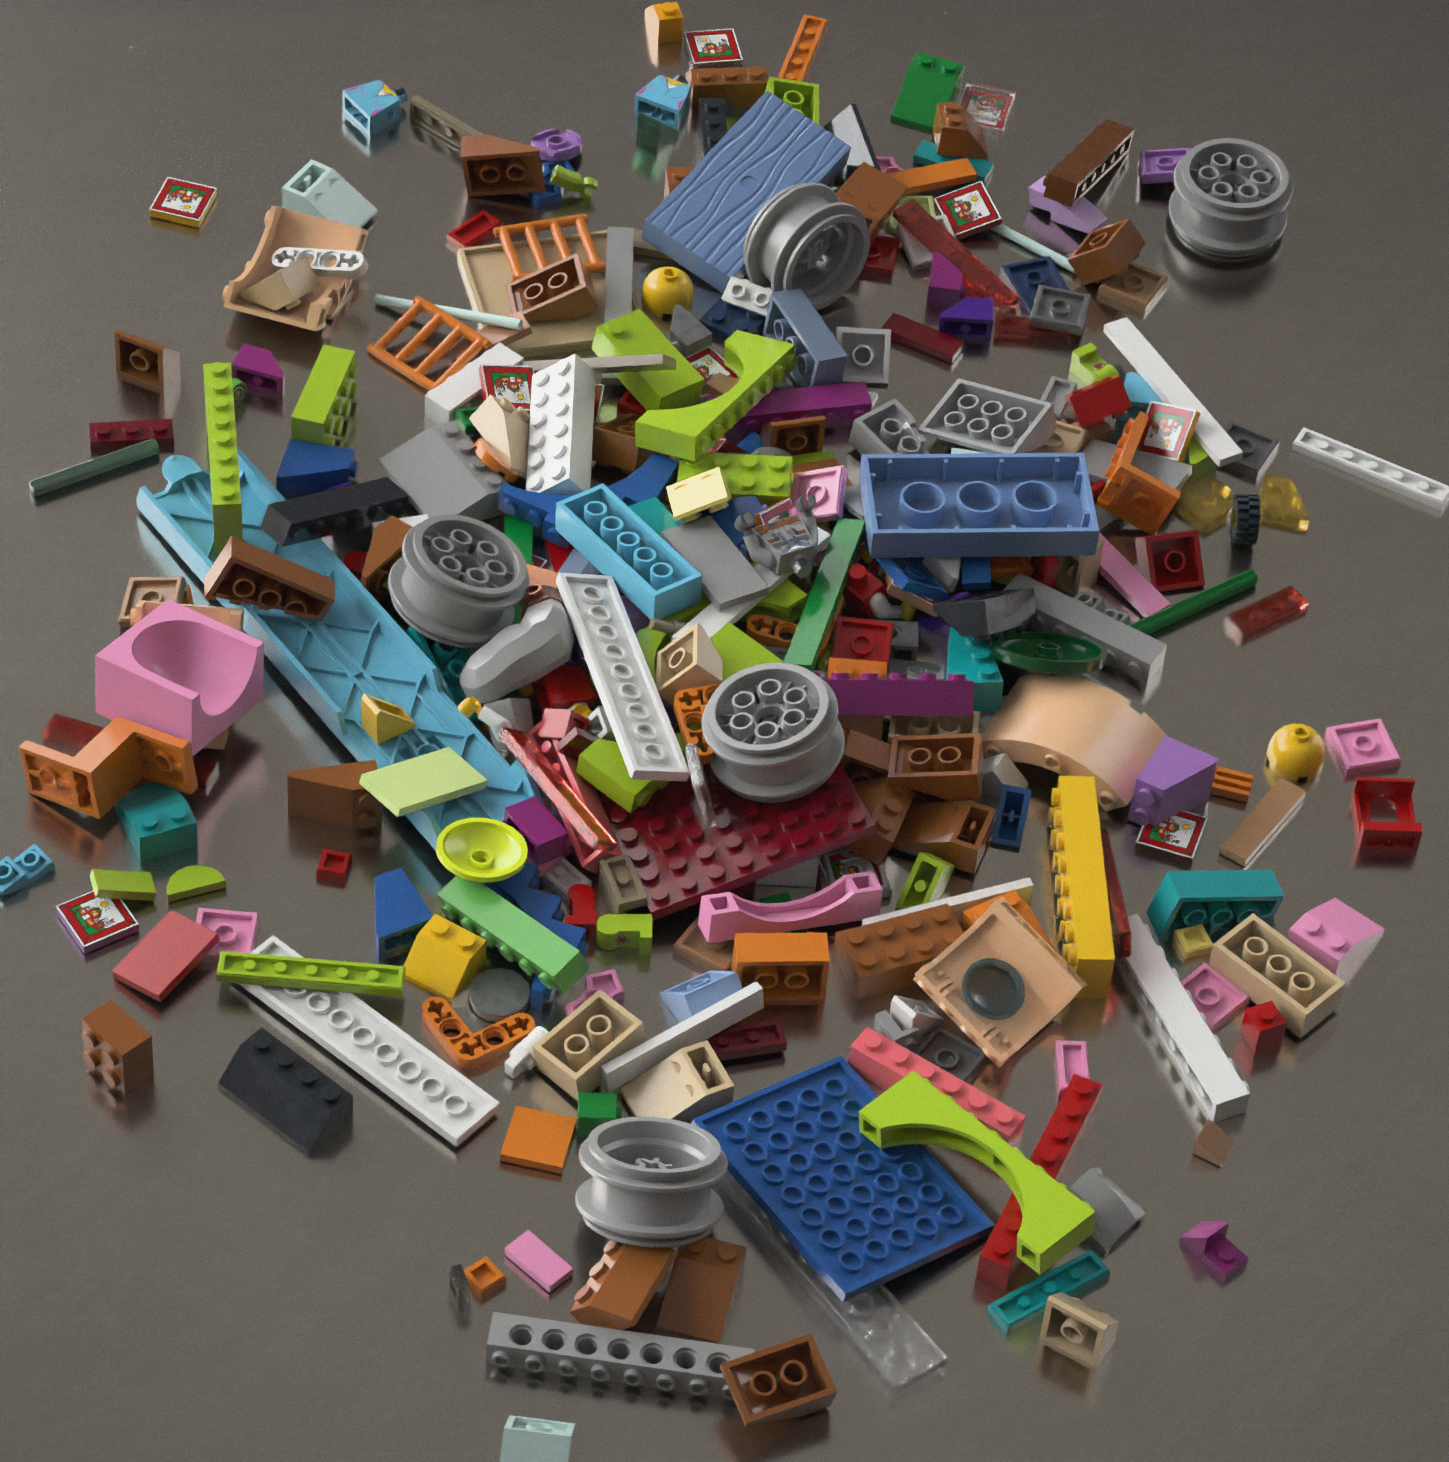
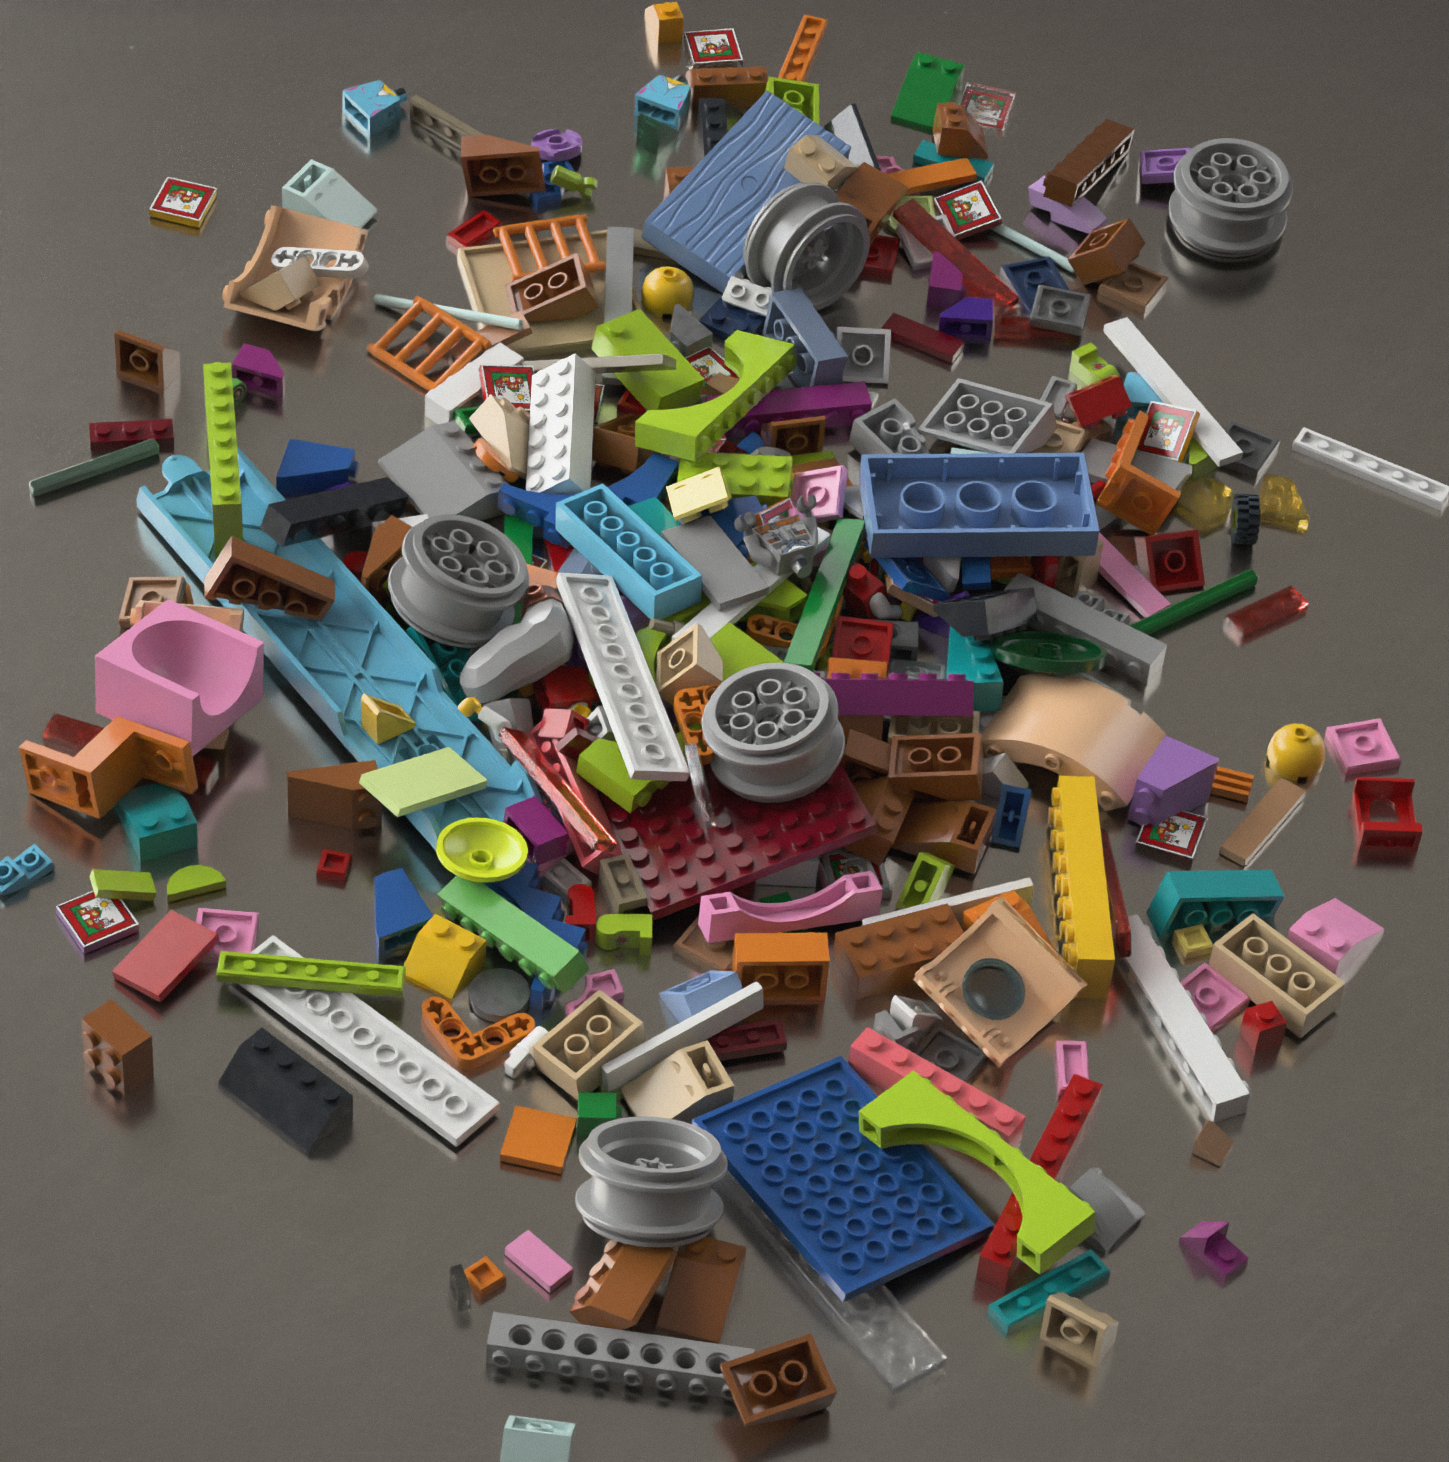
(326, 397): lime brick -> none
(818, 162): none -> tan slope

